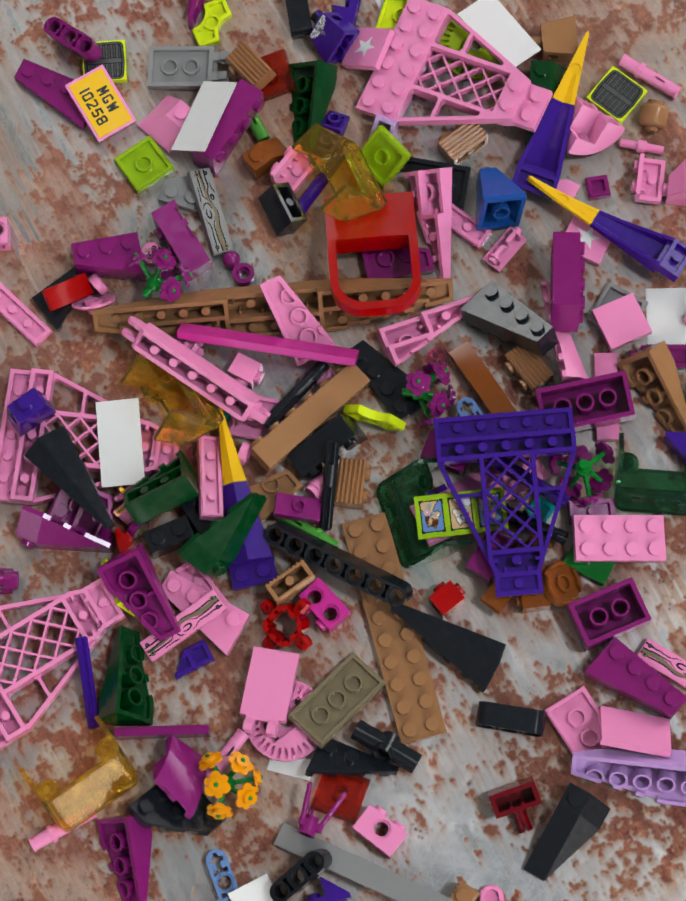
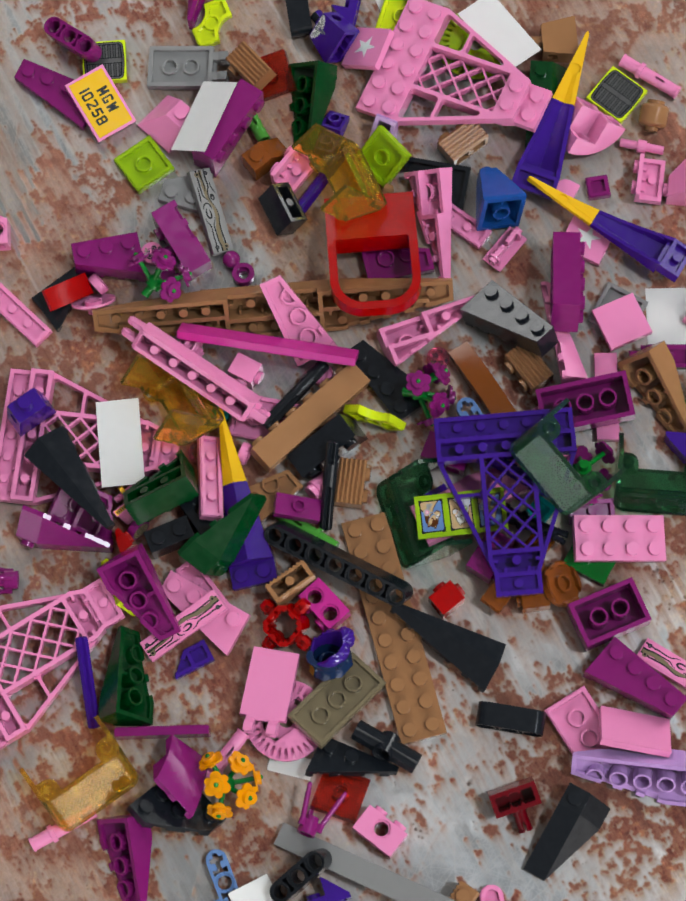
(331, 654): none -> piece
(552, 470): none -> clear green windscreen

